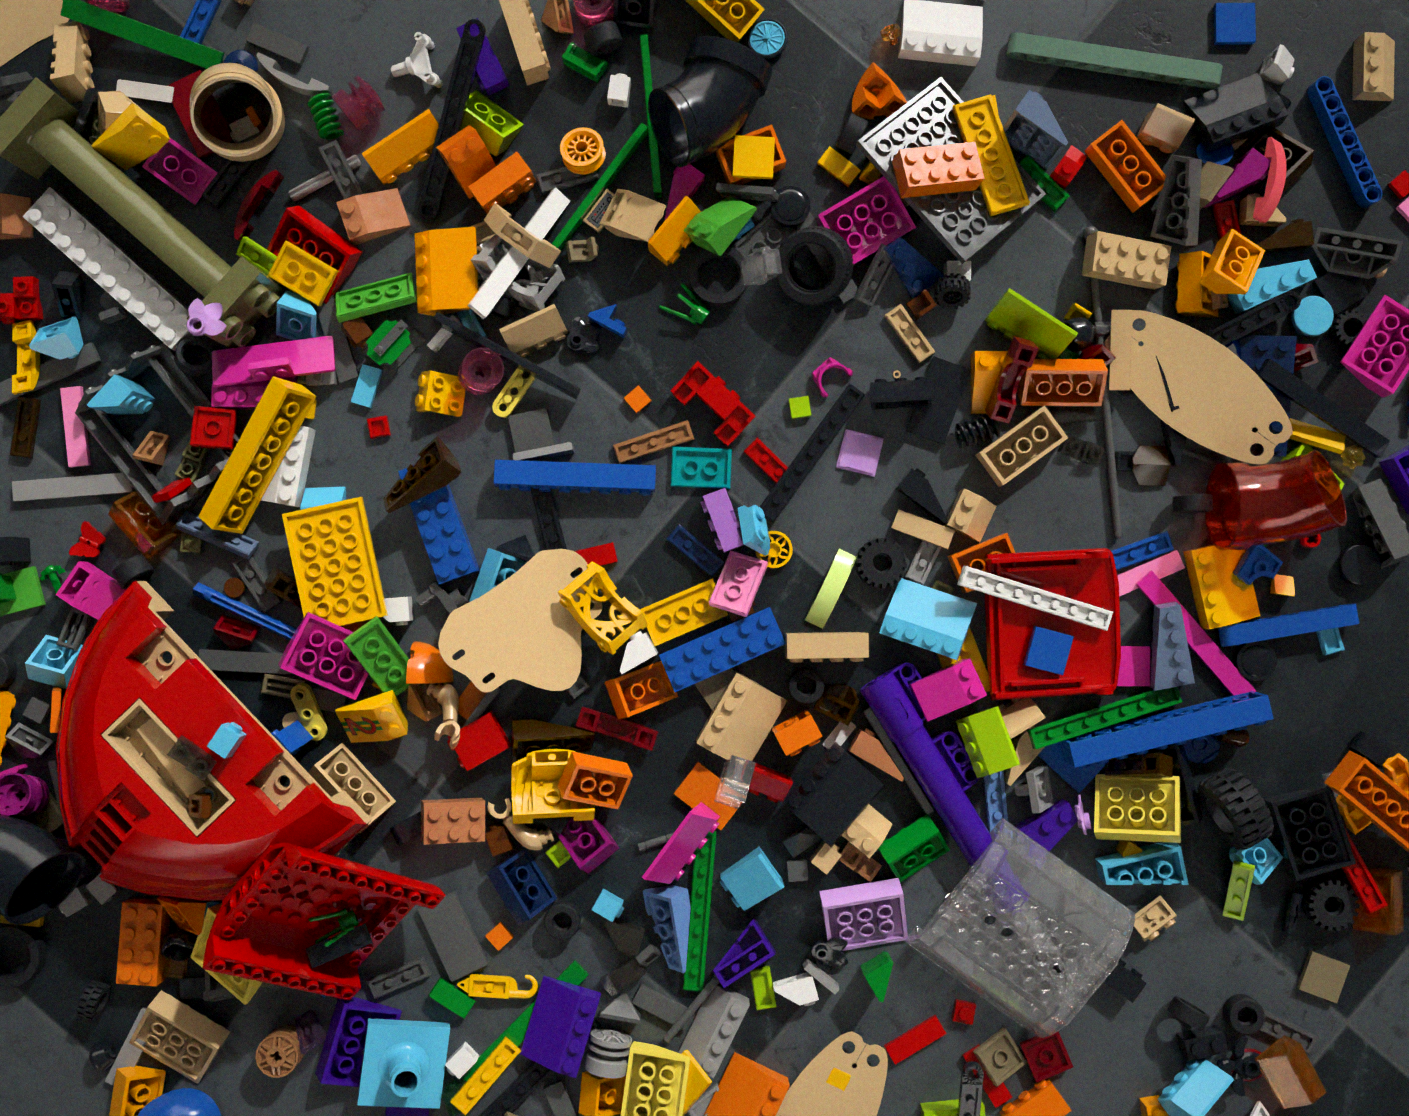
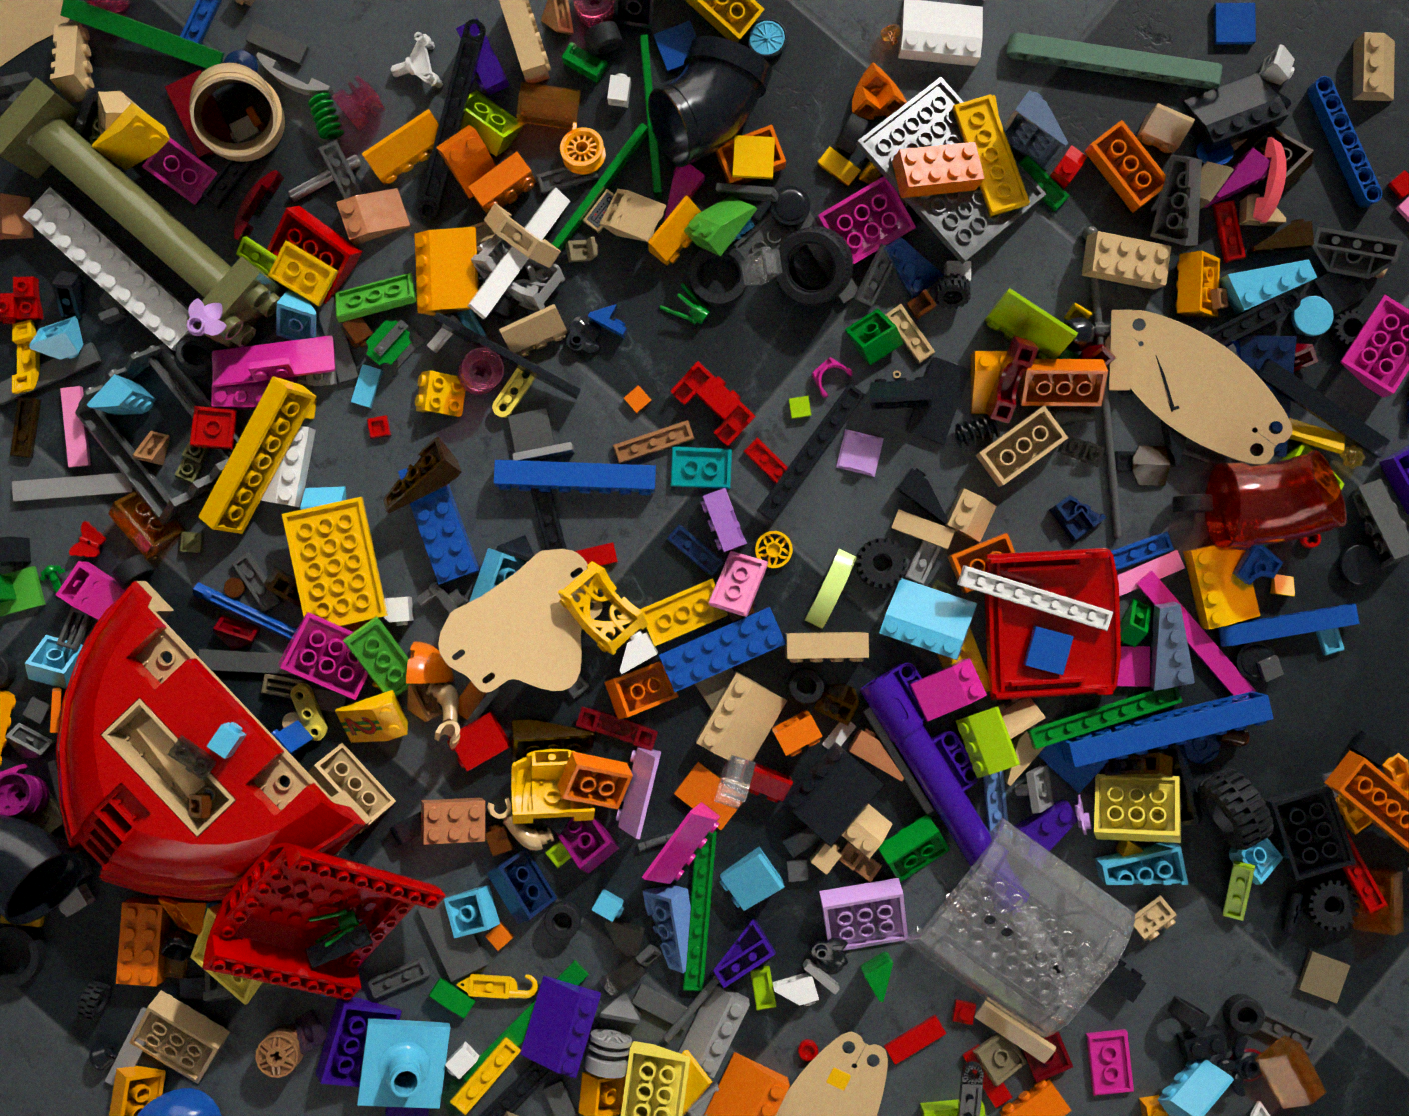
(101, 890): light grey panel -> none
(145, 90): white sticker -> none
(171, 490): red tile -> none
(230, 541): sand blue tile -> none
(471, 911): none -> medium azure slope
(548, 105): none -> clear orange slope
(638, 793): none -> lavender slope
(674, 44): none -> blue tile
(754, 528): medium azure slope -> none
(807, 1050): none -> red tile
(874, 336): none -> green slope
(1015, 1032): none -> tan tile
(1075, 517): none -> dark blue slope
(1109, 1062): none -> dark pink tile
(1135, 623): none -> green slope
(1232, 264): light orange slope -> none
(1270, 668): none -> dark grey tile

